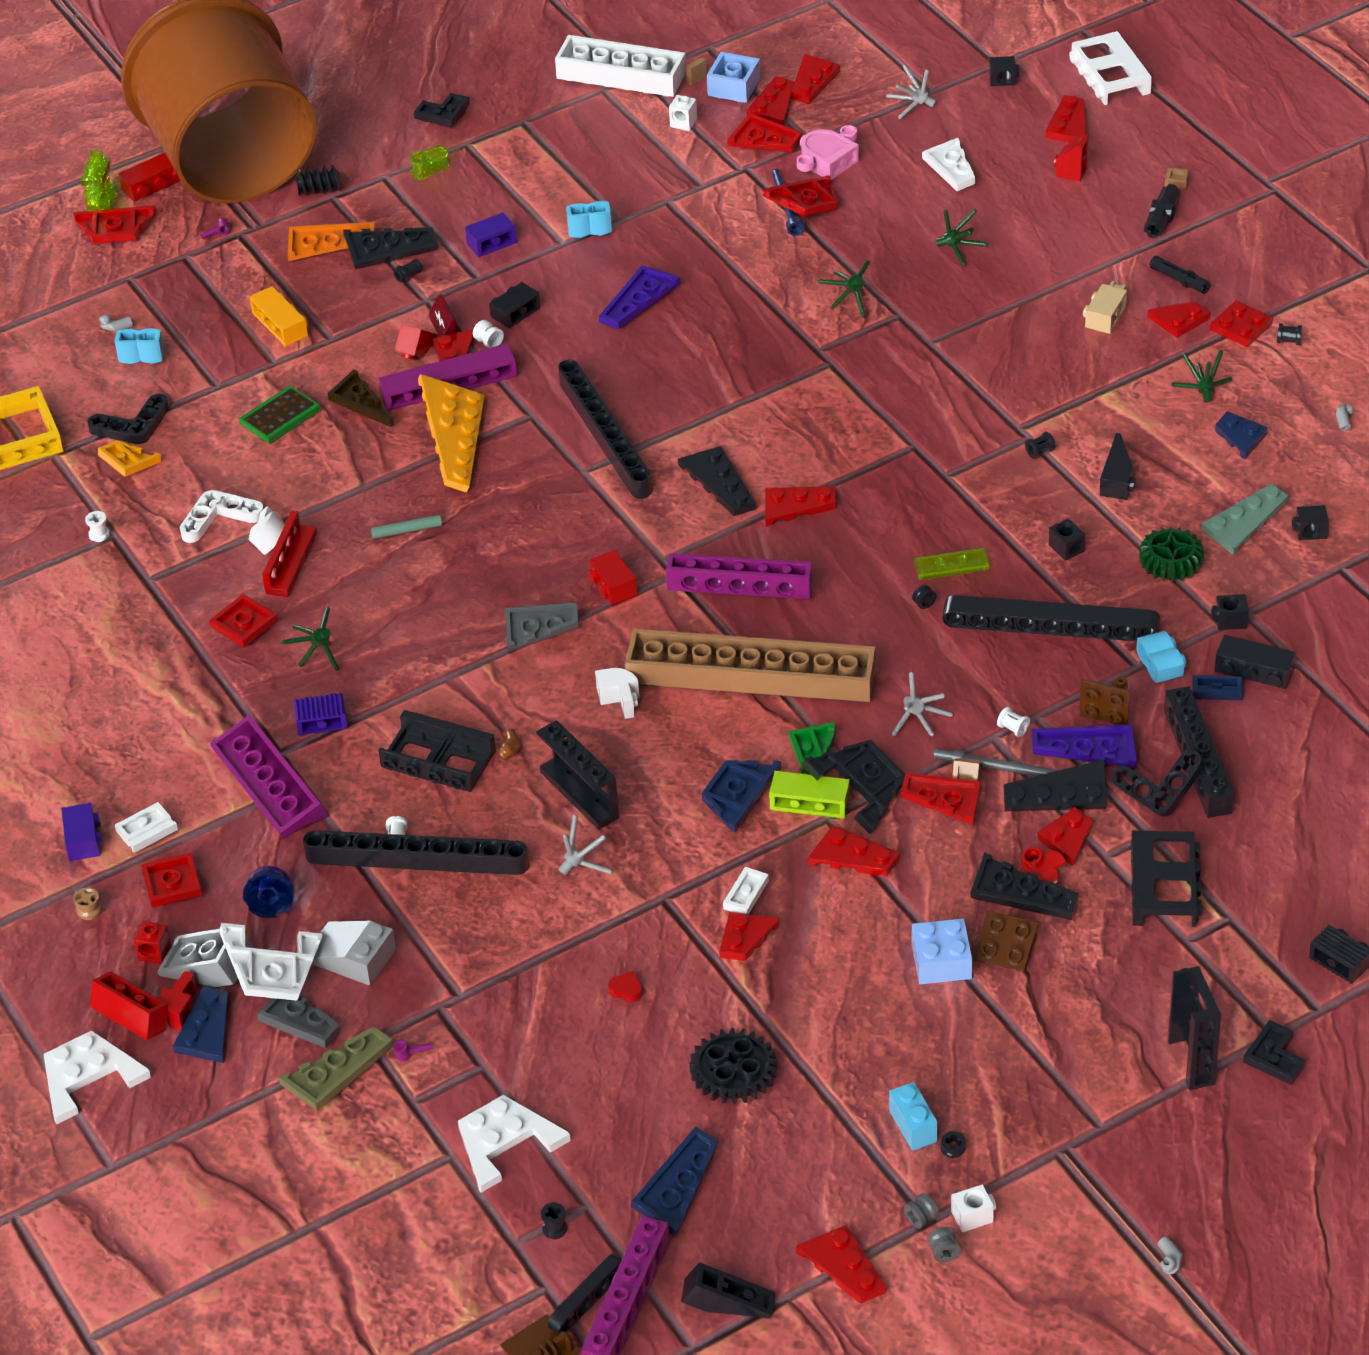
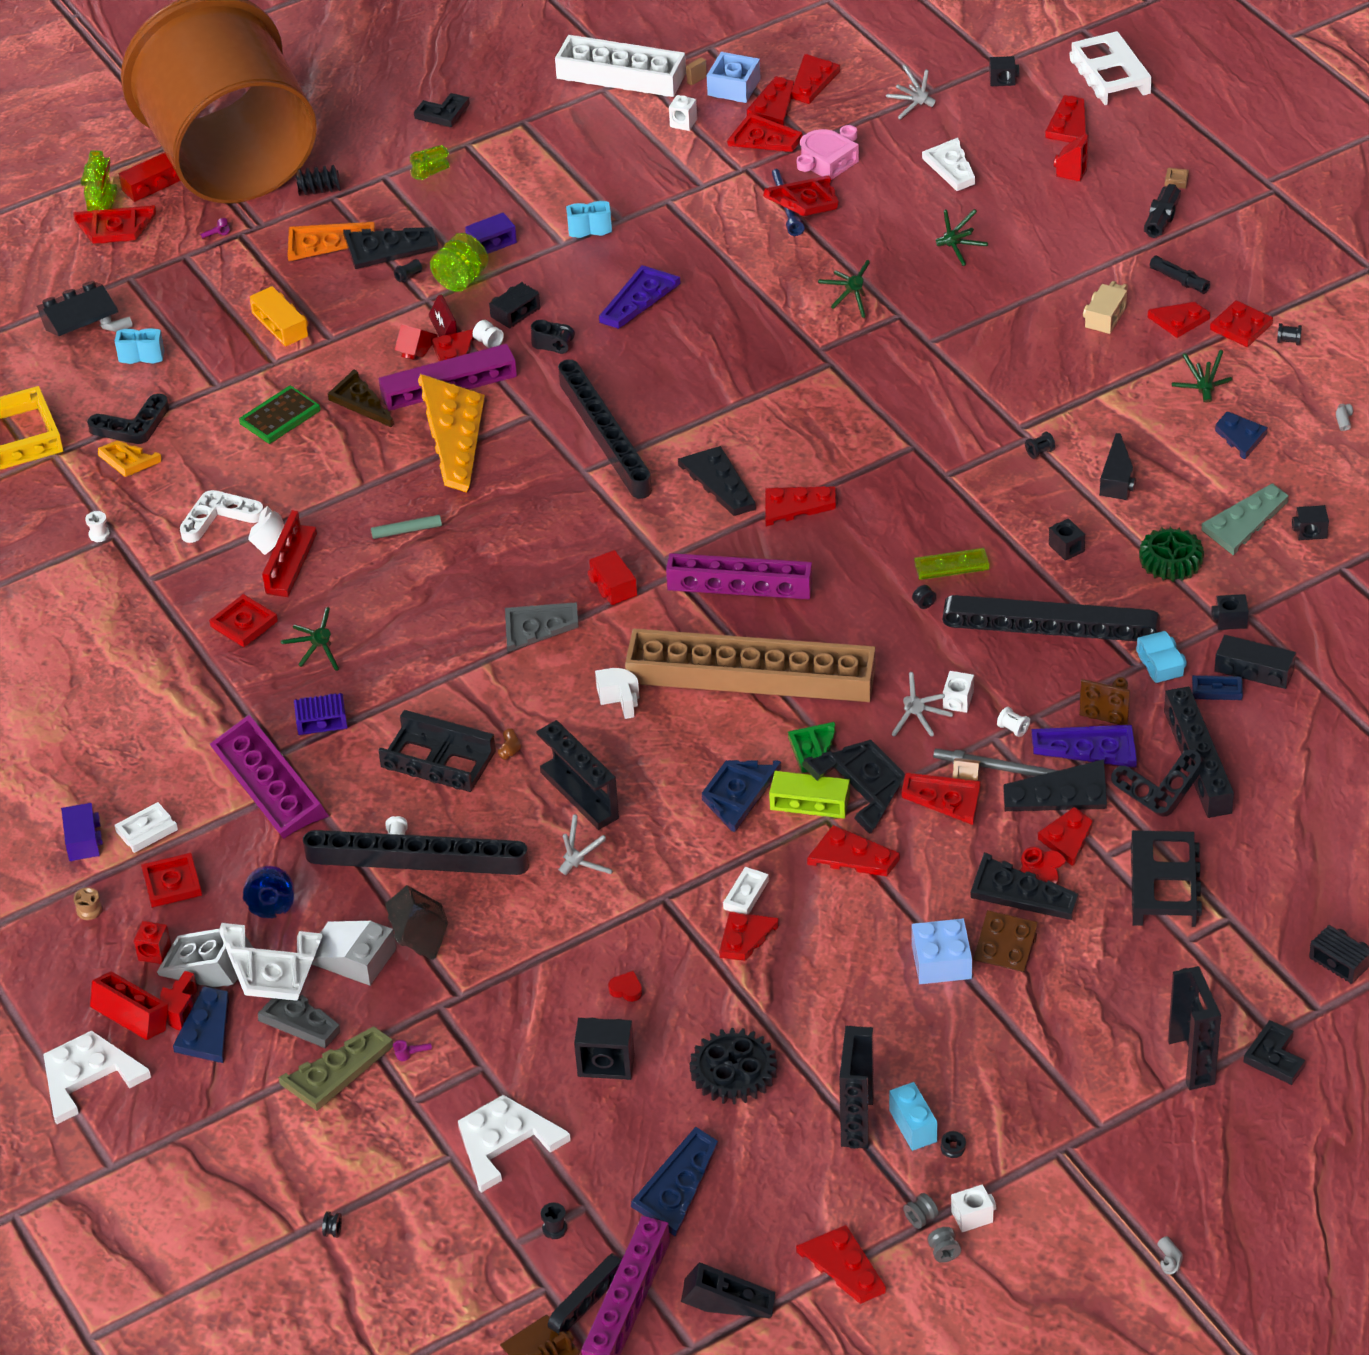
(76, 308): none -> black slope
(332, 1224): none -> black bush
(417, 921): none -> clear smoke slope
(459, 262): none -> clear neon green wheel
(549, 336): none -> black piece
(604, 1048): none -> black brick
(856, 1086): none -> black window
(958, 691): none -> white brick

